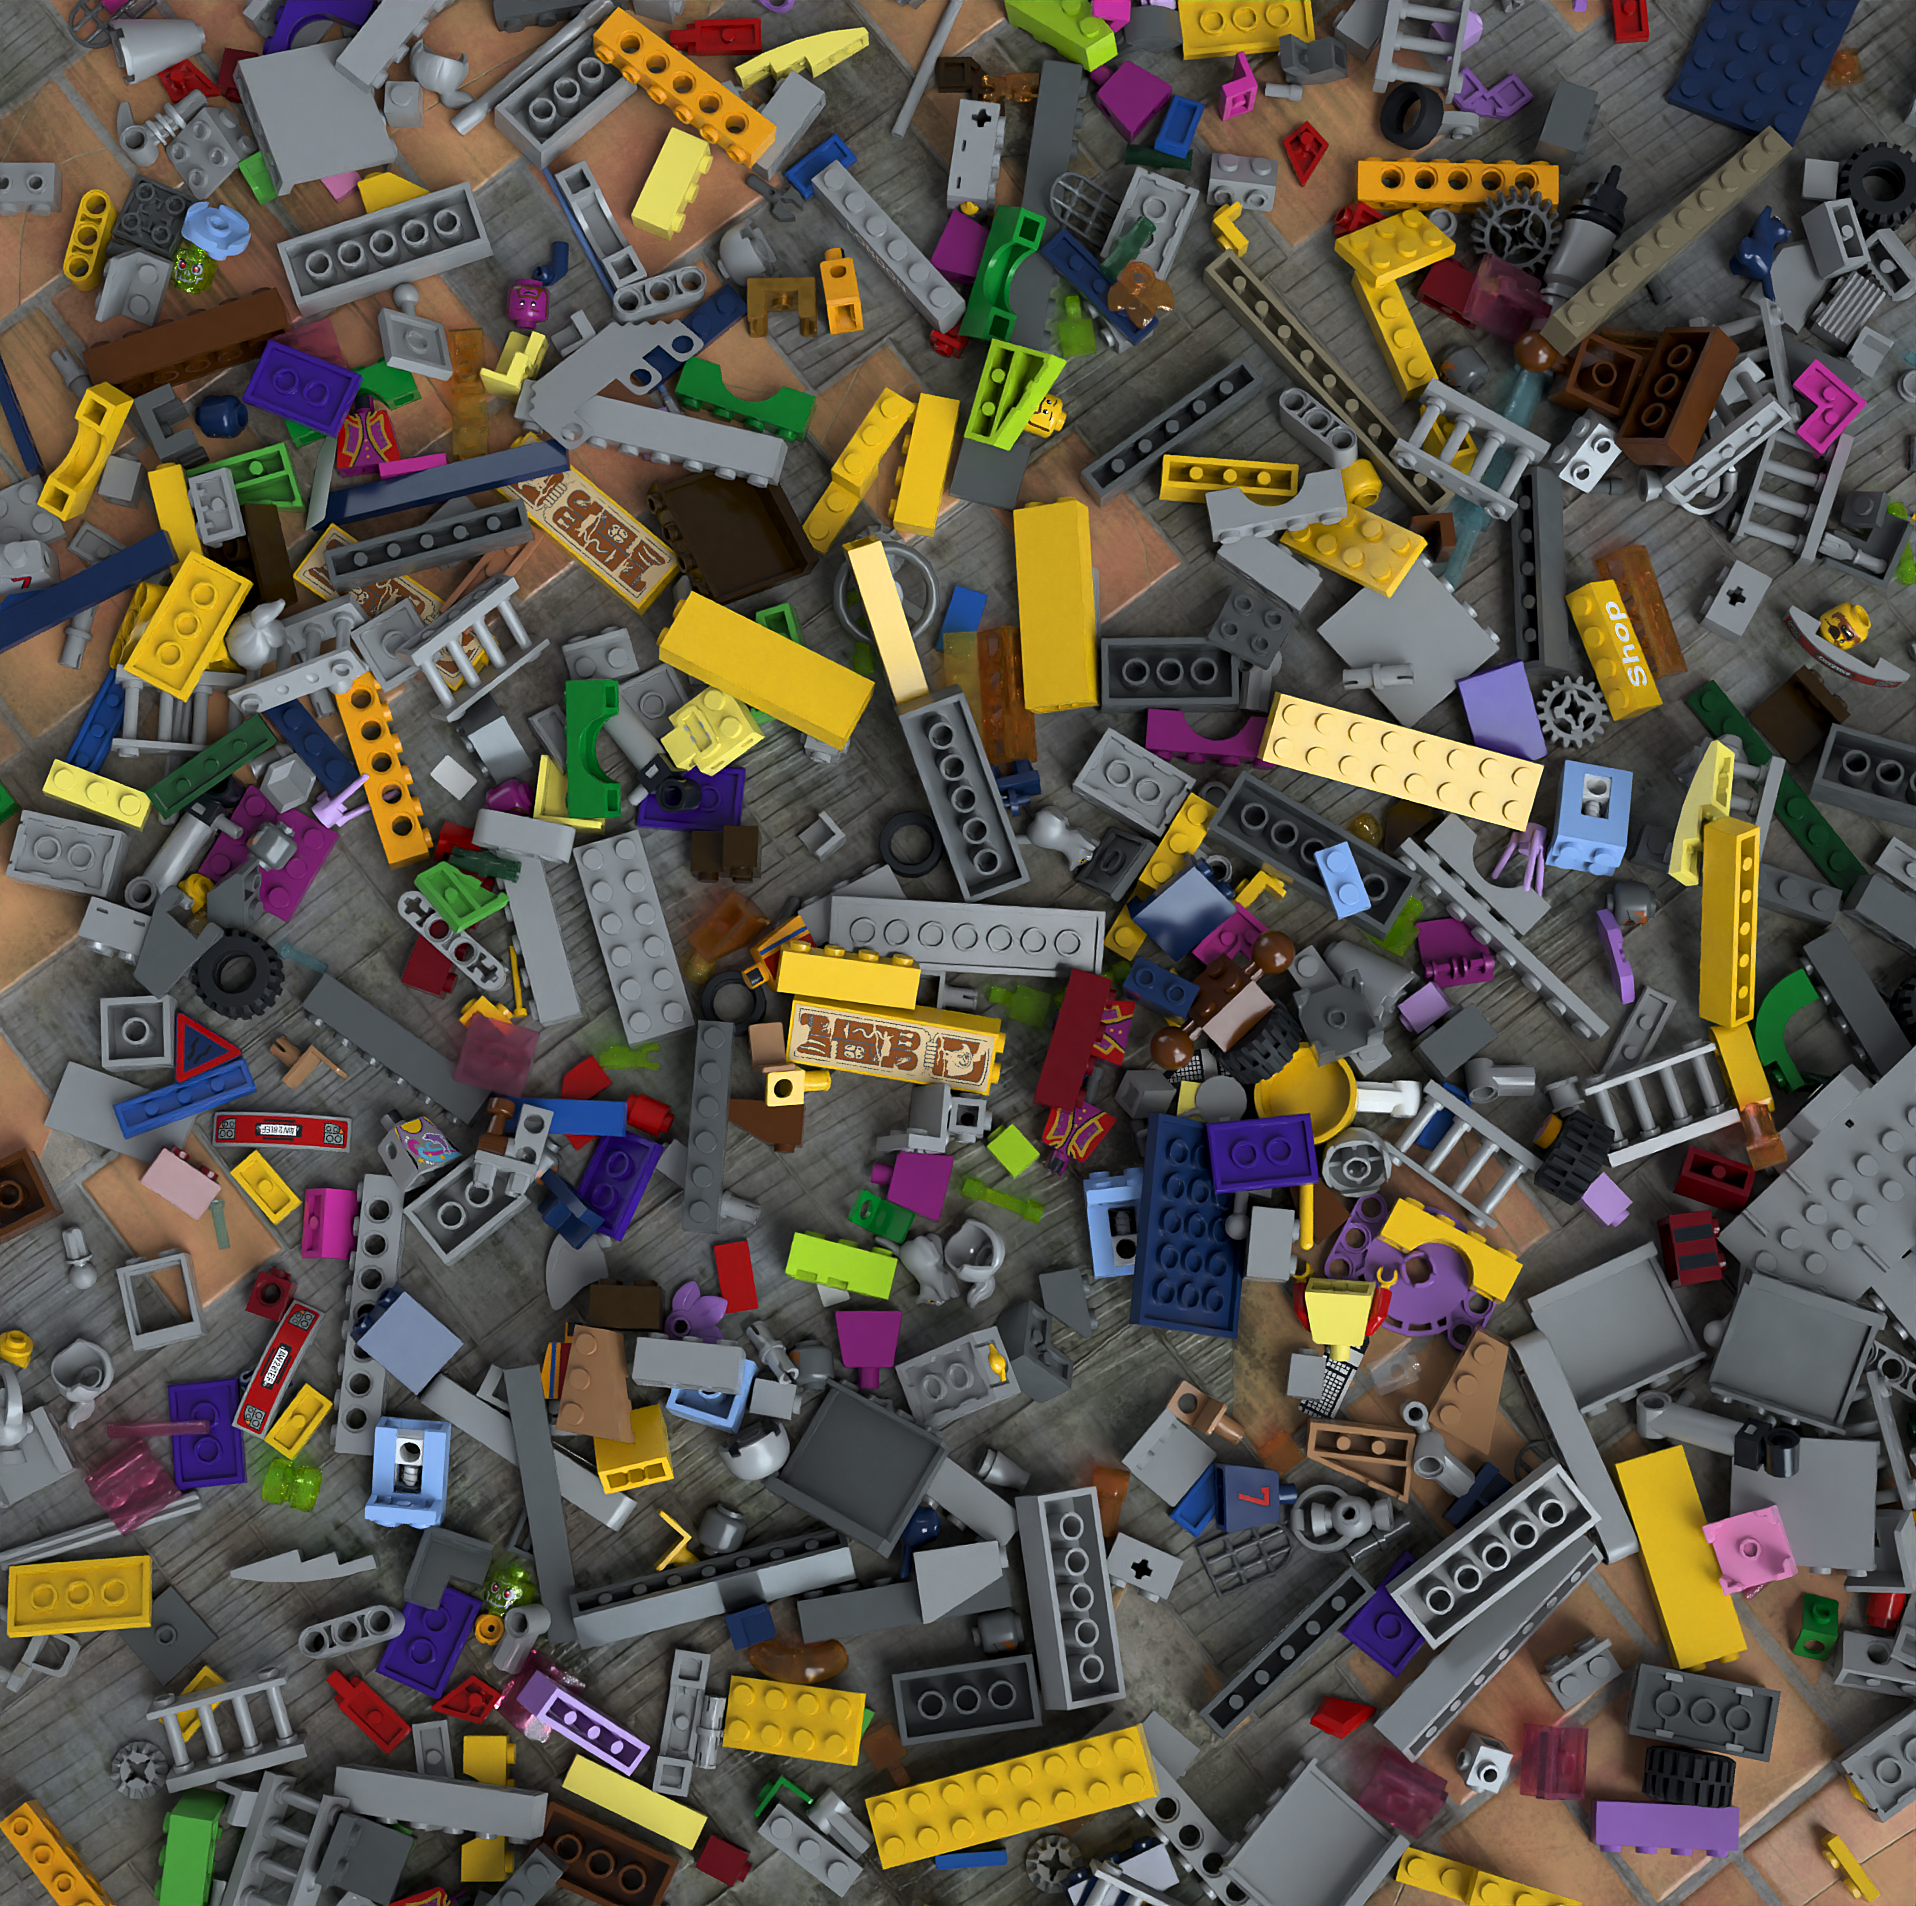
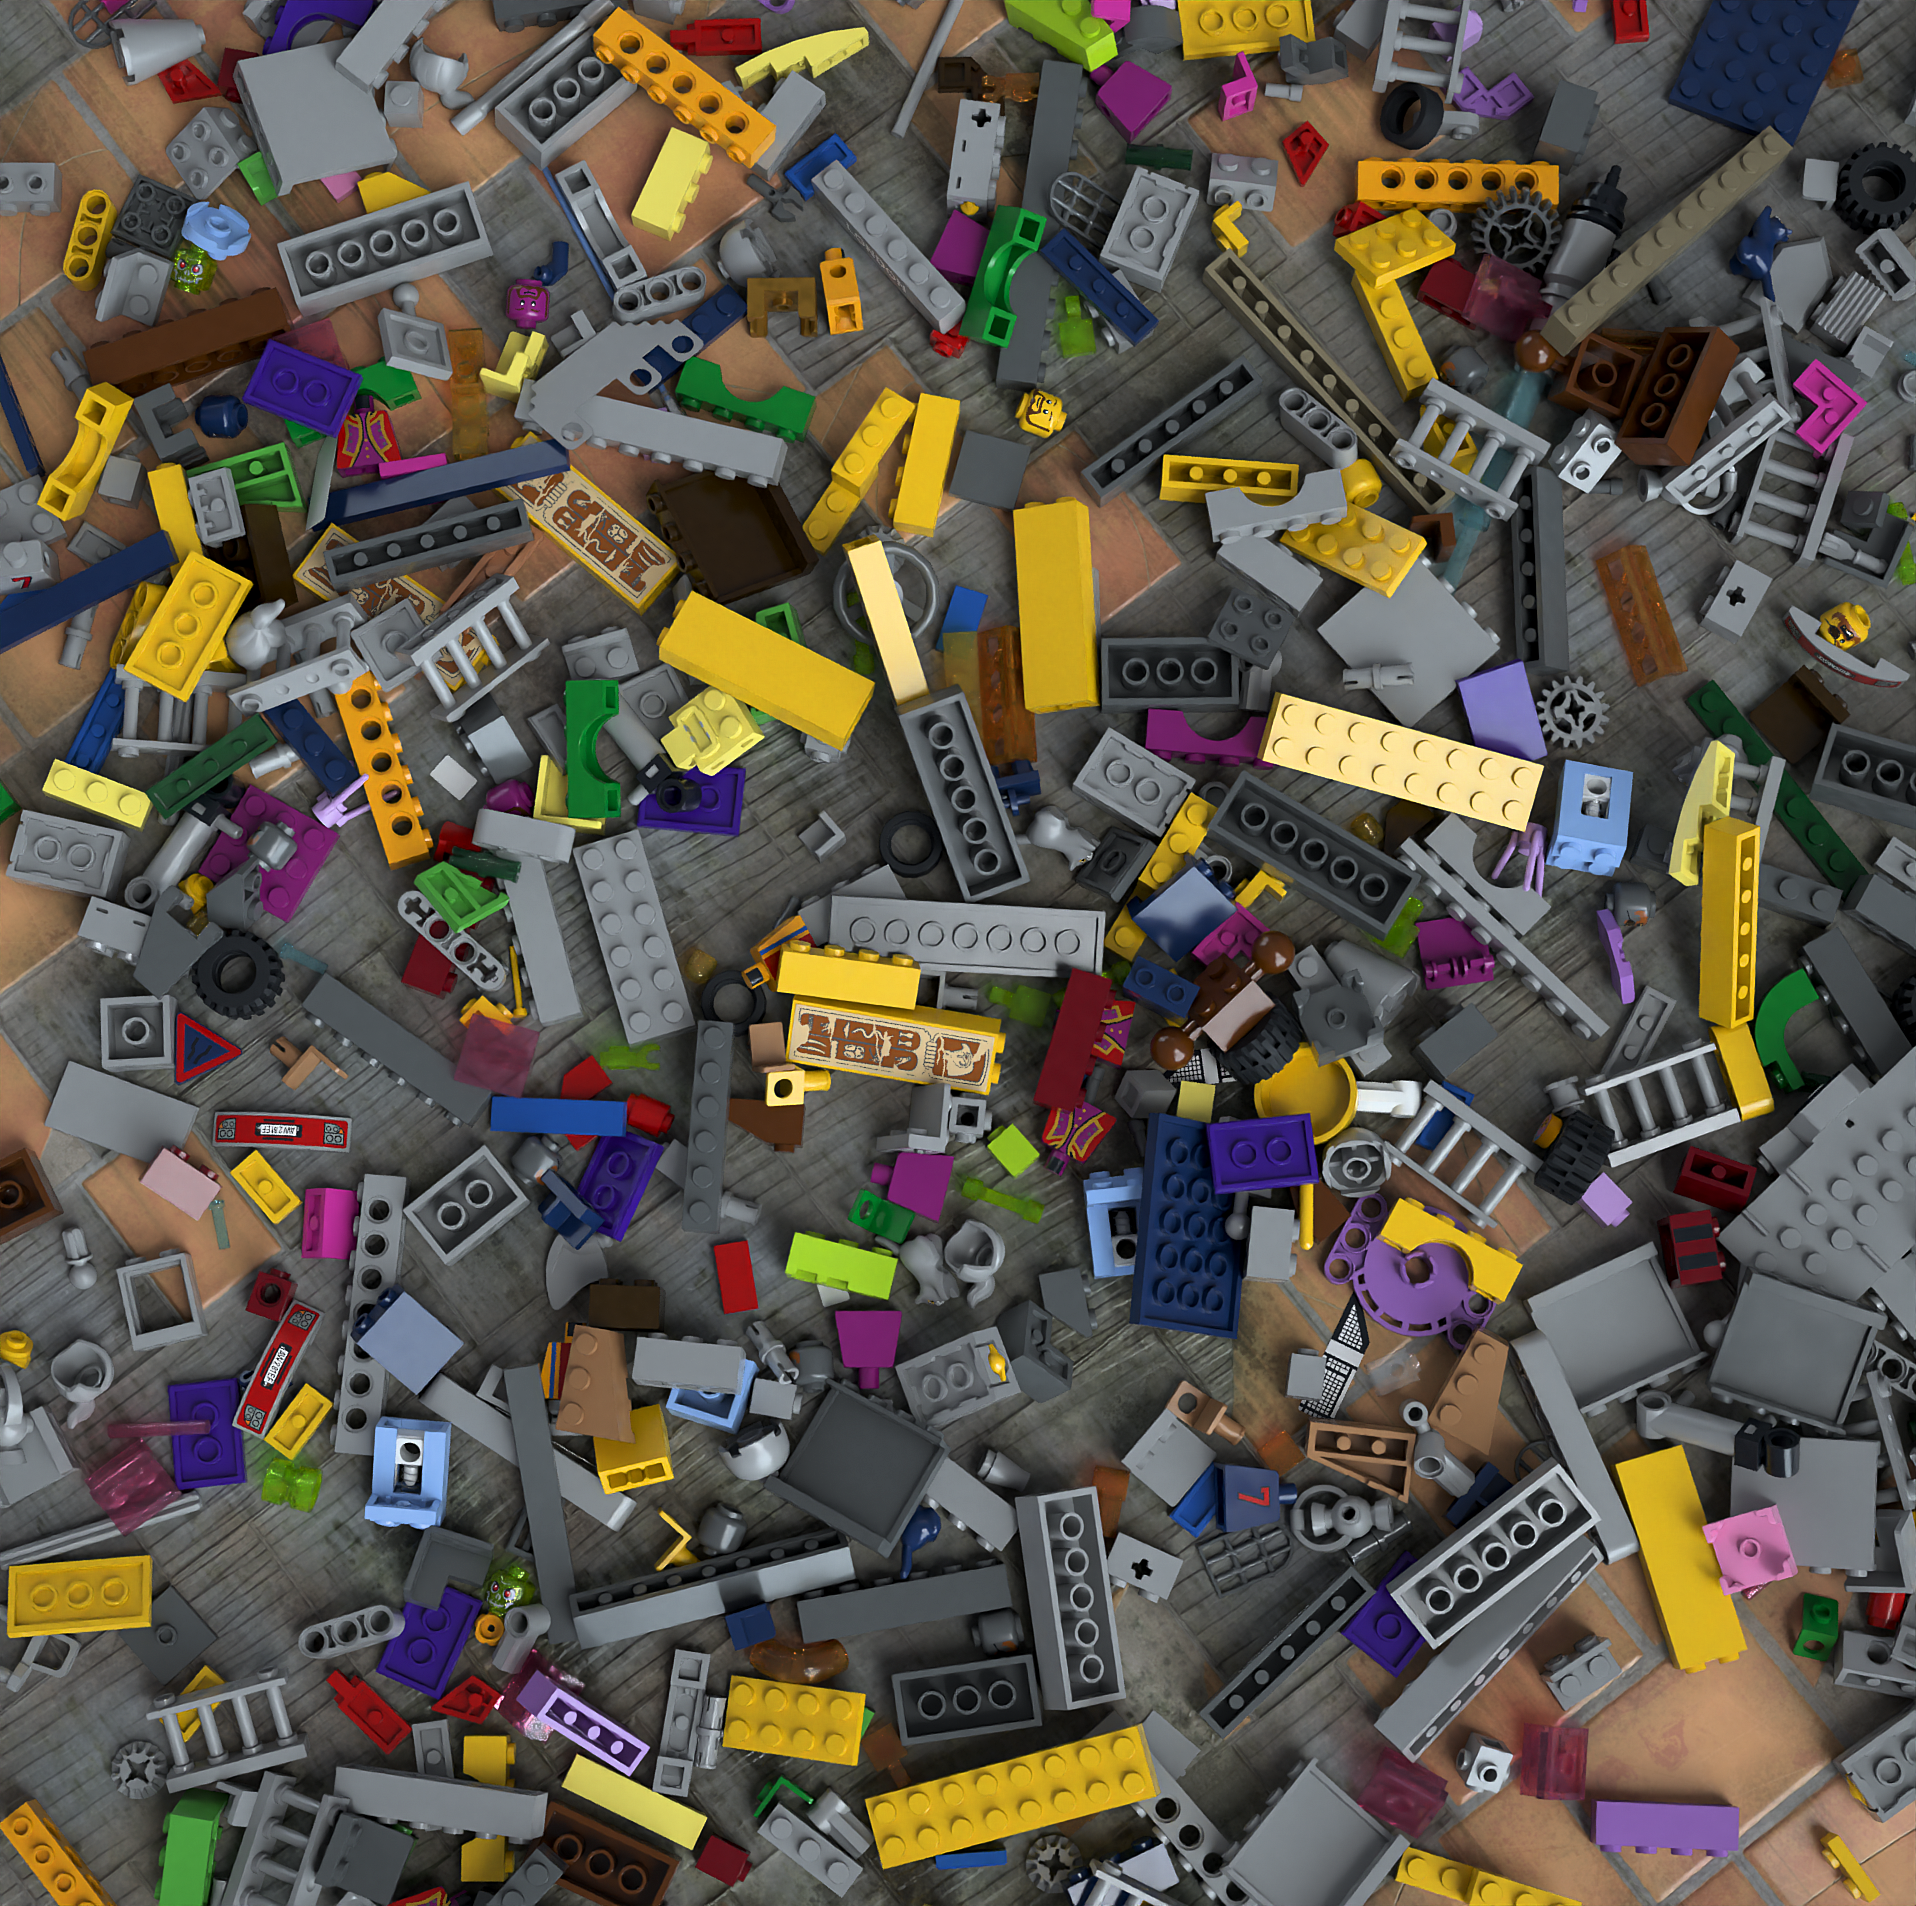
(155, 132): light grey piece -> none
(184, 1100): blue tile -> none
(287, 783): light grey panel -> none
(295, 1568): light grey slope -> none
(416, 1151): light grey torso -> none
(507, 1156): light grey hips -> none
(698, 1312): medium lavender plate -> none
(727, 854): dark brown brick -> none
(728, 928): clear orange slope -> none
(956, 1574): light grey slope -> none
(1010, 392): lime wedge -> none
(1127, 248): clear green pin -> none
(1140, 298): clear orange plate -> none
(1179, 126): blue tile -> none
(1215, 1099): light grey piece -> none
(1340, 1310): light yellow torso -> none
(1341, 1716): red piece -> none
(1342, 880): light blue plate -> none
(1425, 1008): lavender brick -> none
(1489, 1081): light grey piece -> none
(1613, 650): yellow brick -> none
(1688, 1777): black tyre -> none
(1702, 1712): dark grey piece -> none
(1763, 1142): clear orange piece -> none
(1836, 238): light grey brick -> none

